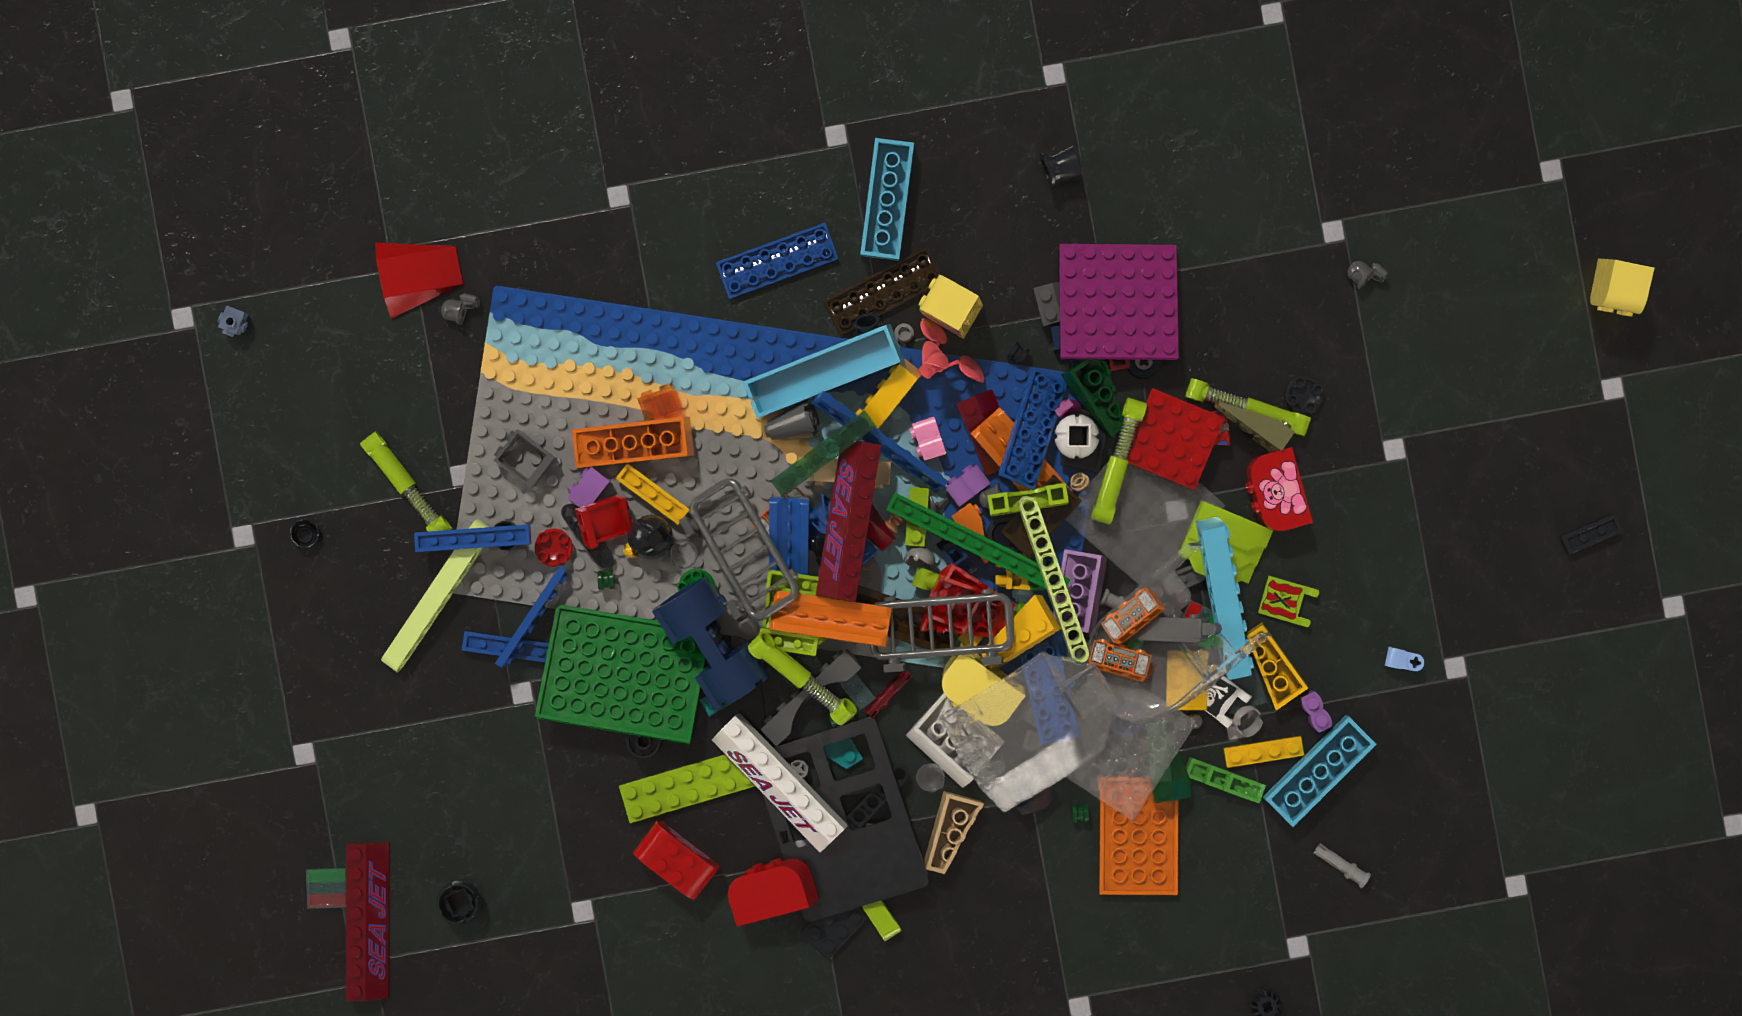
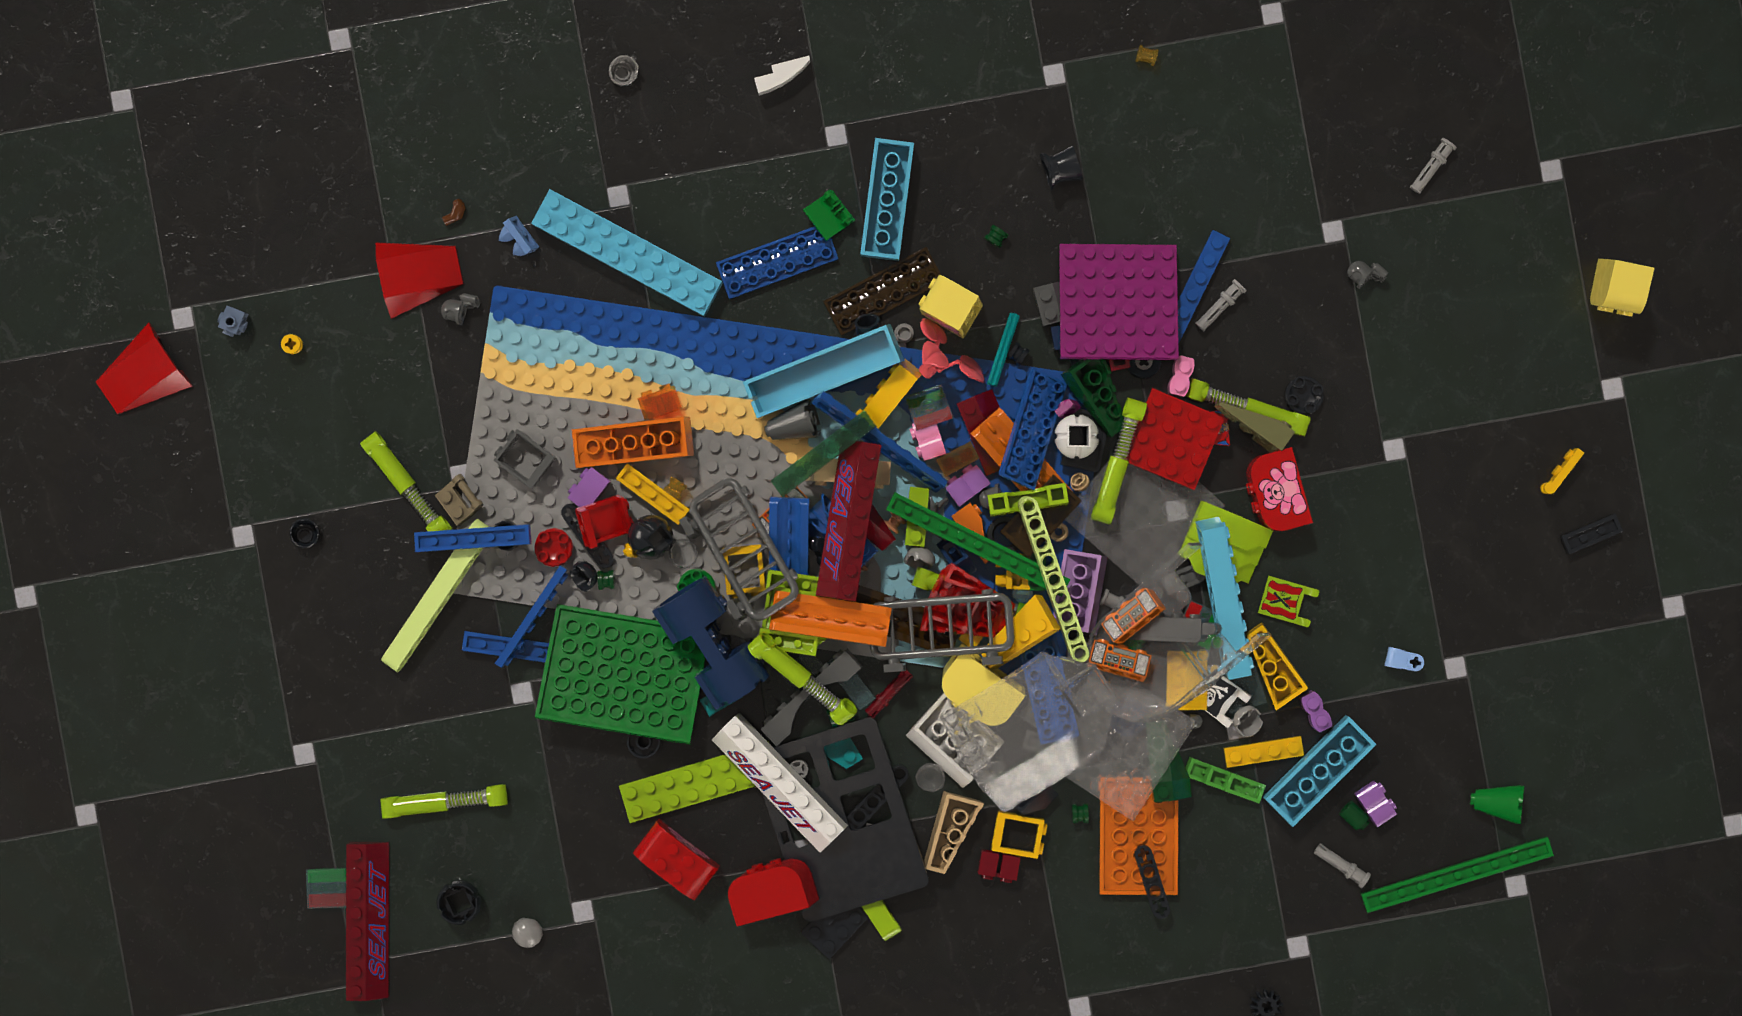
(141, 374): none -> red wedge
(296, 344): none -> yellow wheel
(441, 801): none -> lime piece
(455, 504): none -> dark tan plate
(456, 214): none -> reddish brown arm
(515, 230): none -> medium blue tile
(527, 932): none -> light grey hair
(584, 575): none -> black hair
(623, 70): none -> light grey hair
(627, 252): none -> medium azure brick
(675, 487): none -> clear yellow wheel
(745, 550): none -> yellow window
(781, 75): none -> white slope
(828, 214): none -> green hinge
(929, 407): none -> clear light blue tile
(957, 459): none -> clear orange brick
(996, 236): none -> dark green wheel
(998, 831): none -> yellow window
(1003, 349): none -> teal axle
(1008, 867): none -> dark red piece
(1063, 536): none -> tan plate
(1146, 55): none -> clear yellow bush
(1152, 881): none -> black beam
(1179, 382): none -> bright pink brick
(1199, 279): none -> blue plate
(1227, 298): none -> light grey pin
(1354, 815): none -> dark green brick
(1375, 803): none -> medium lavender brick
(1438, 157): none -> light grey pin
(1457, 874): none -> green plate
(1500, 802): none -> green cone
(1562, 471): none -> yellow plate

